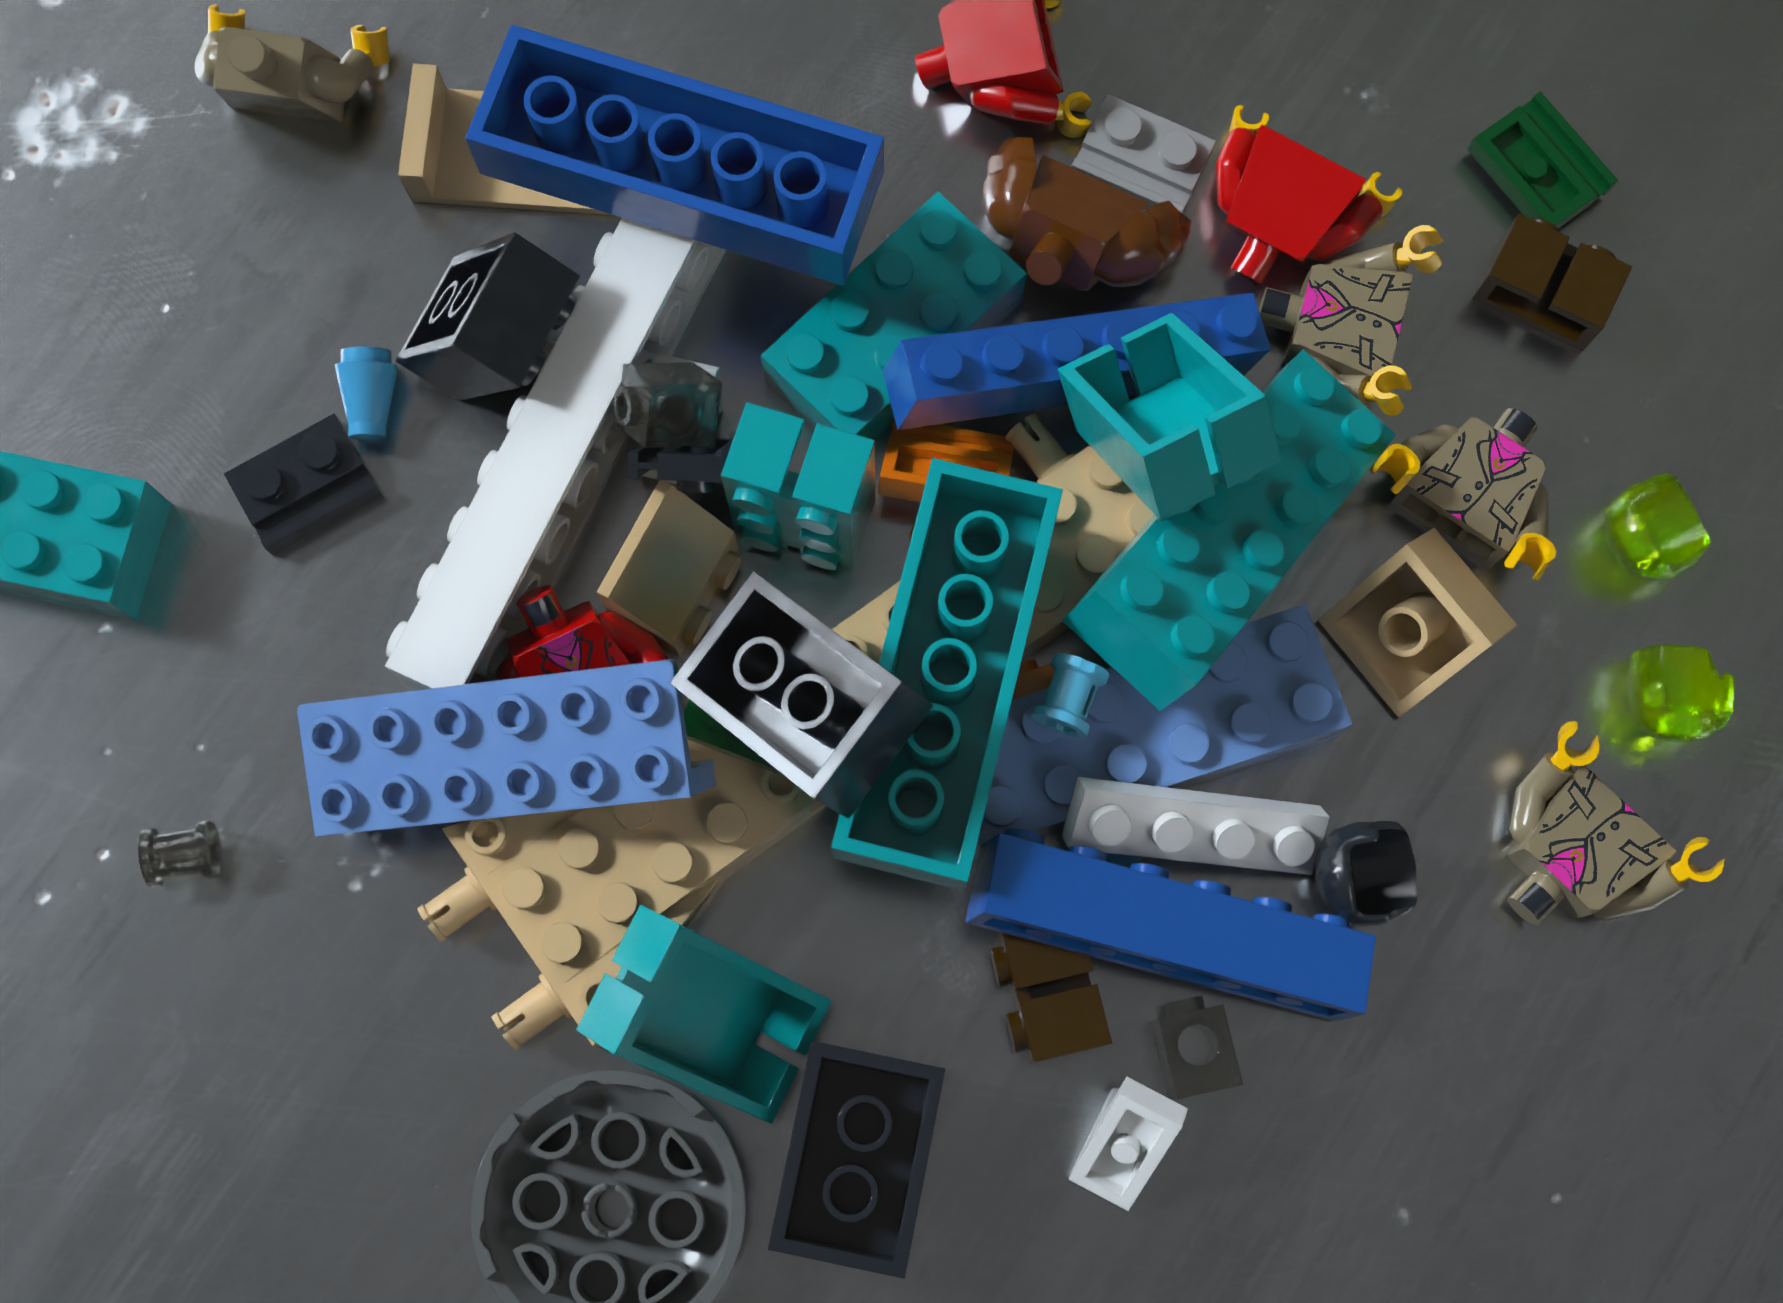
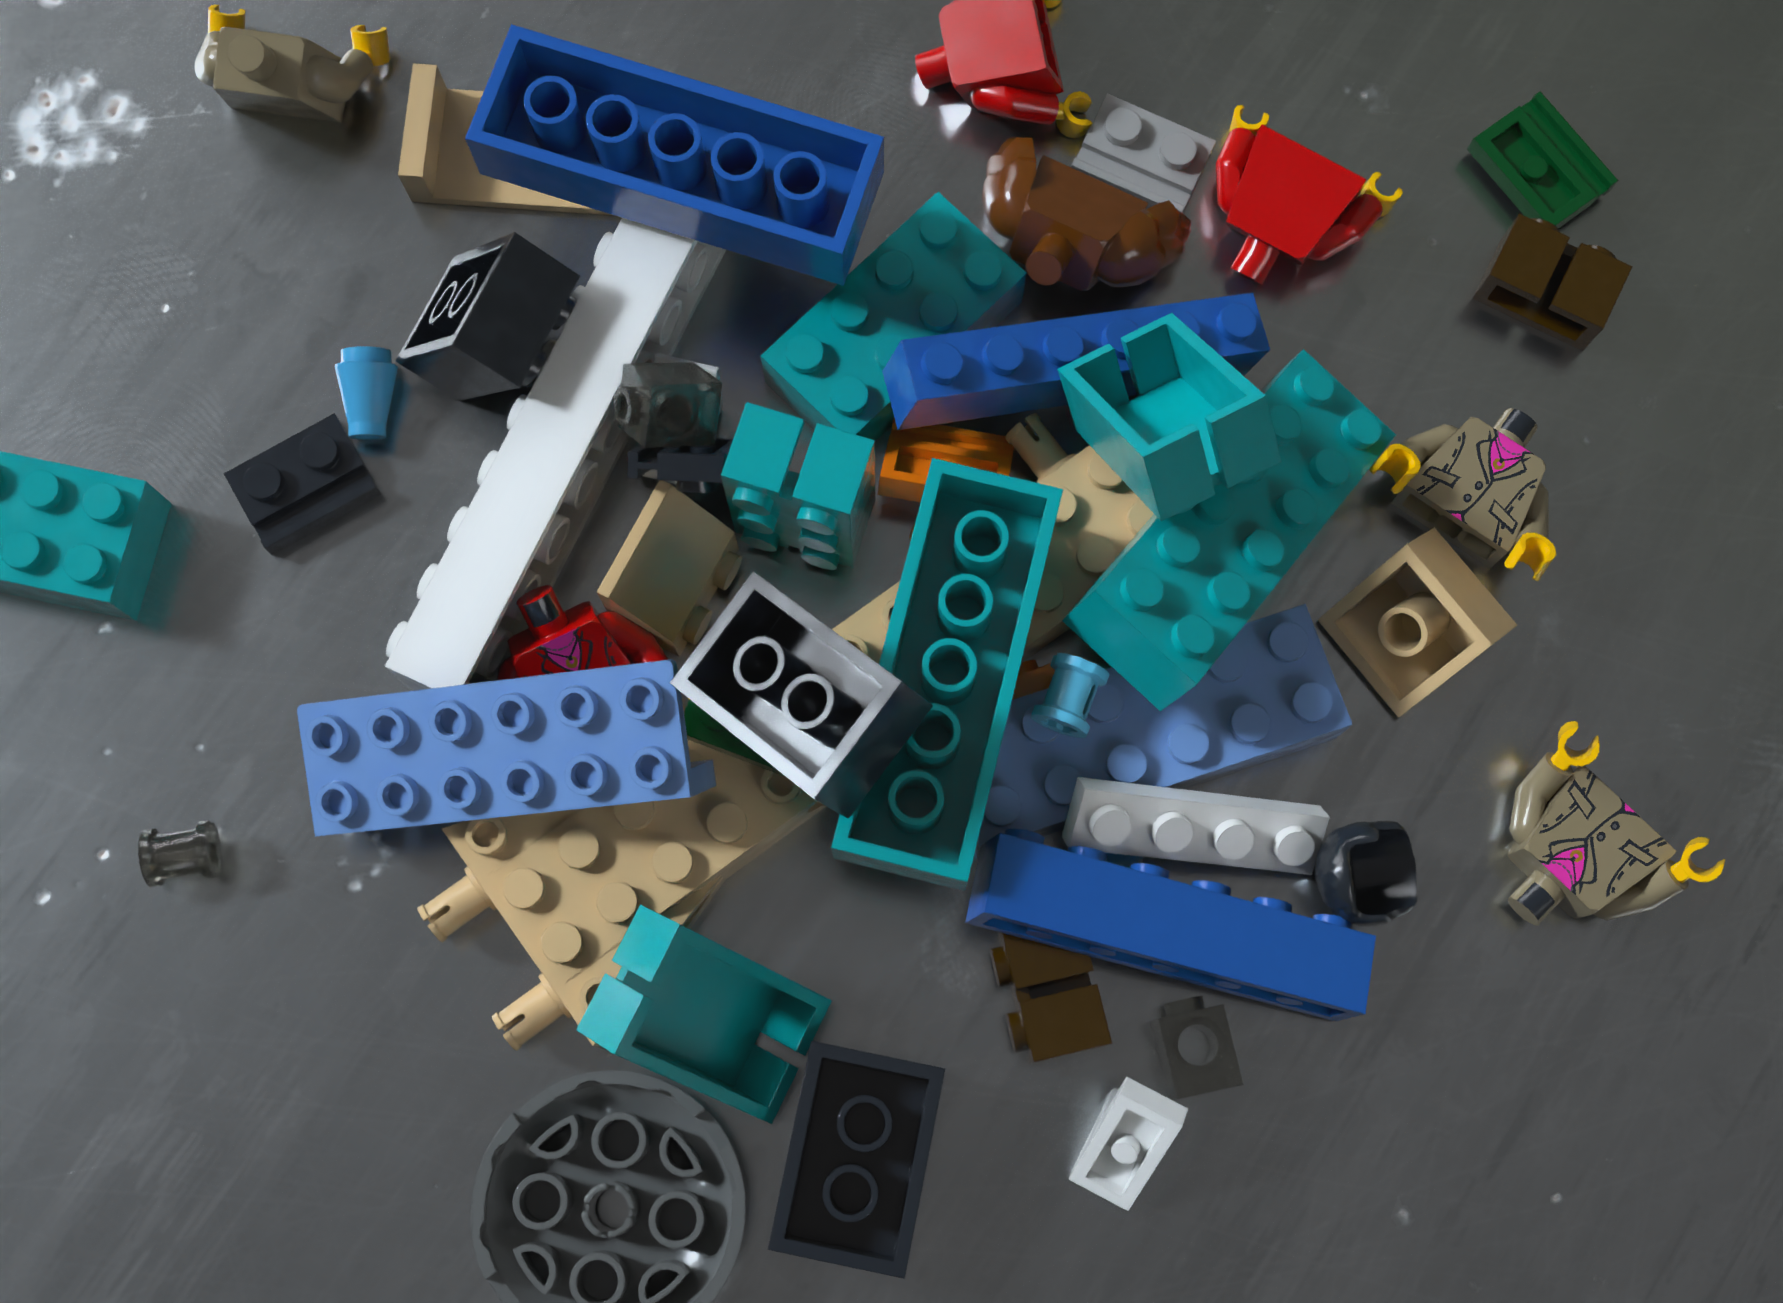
(1354, 314): dark tan torso -> none
(1655, 529): clear neon green hair -> none
(1677, 693): clear neon green hair -> none

